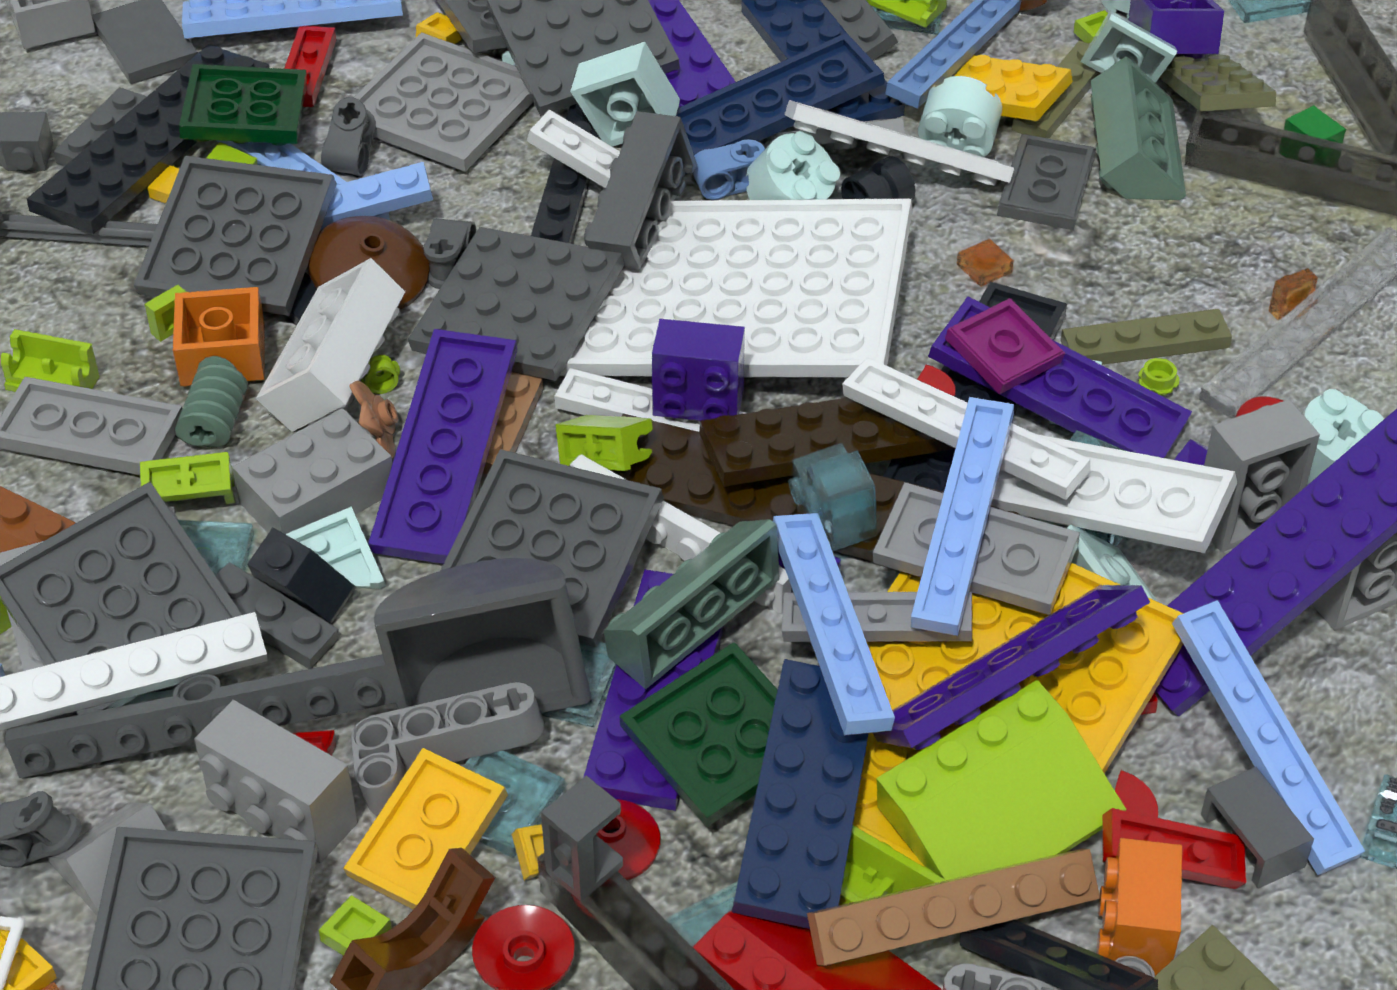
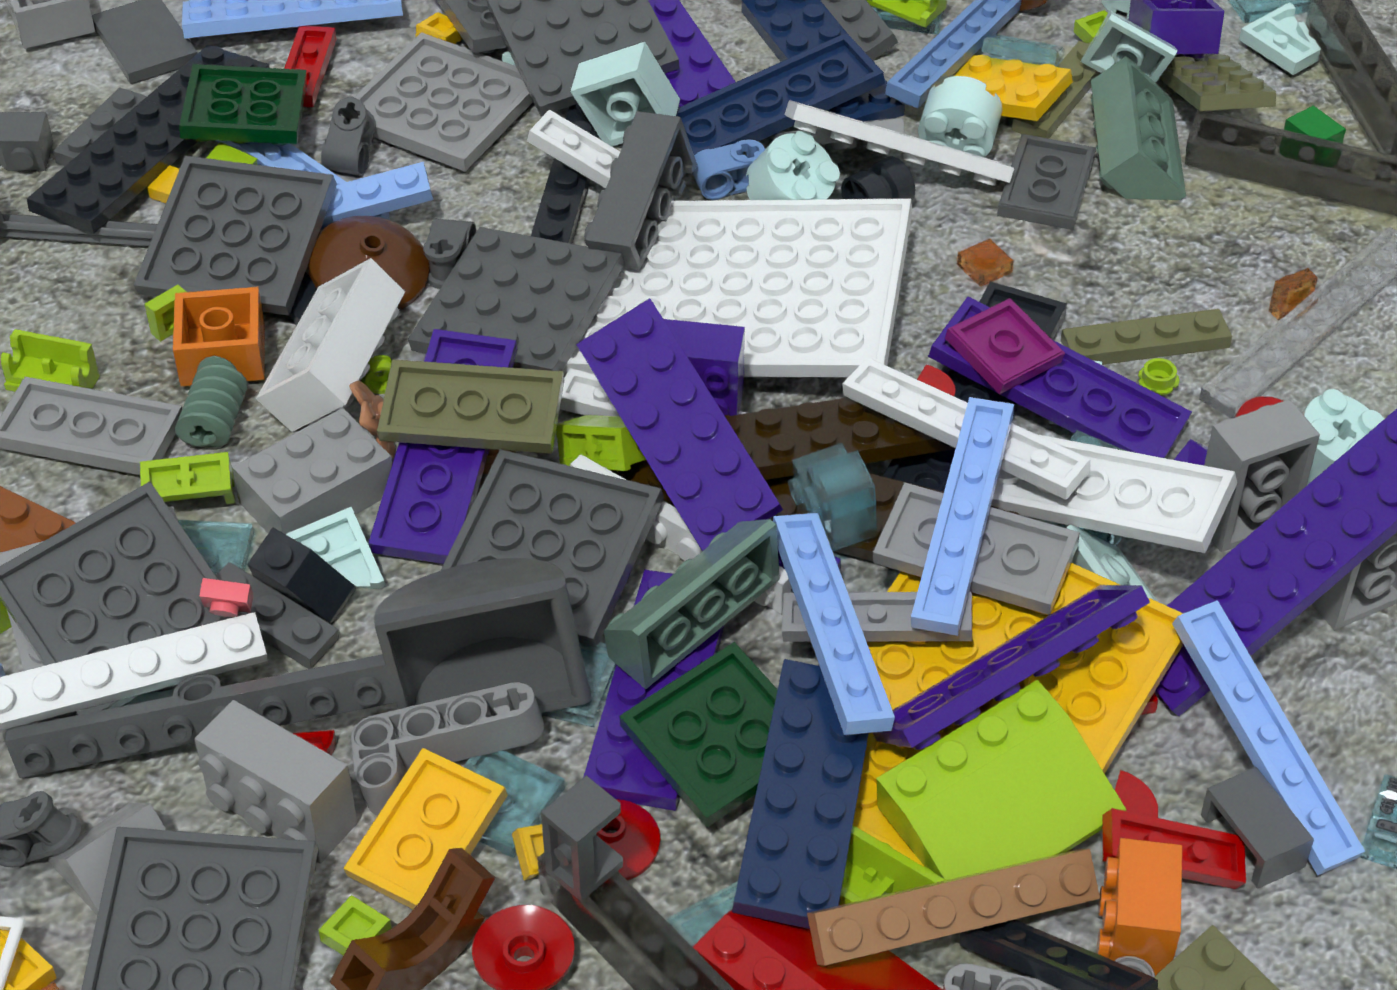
(226, 597): none -> coral plate
(471, 406): none -> olive plate
(677, 424): none -> dark purple plate
(1023, 49): none -> clear light blue tile
(1282, 39): none -> light aqua wing

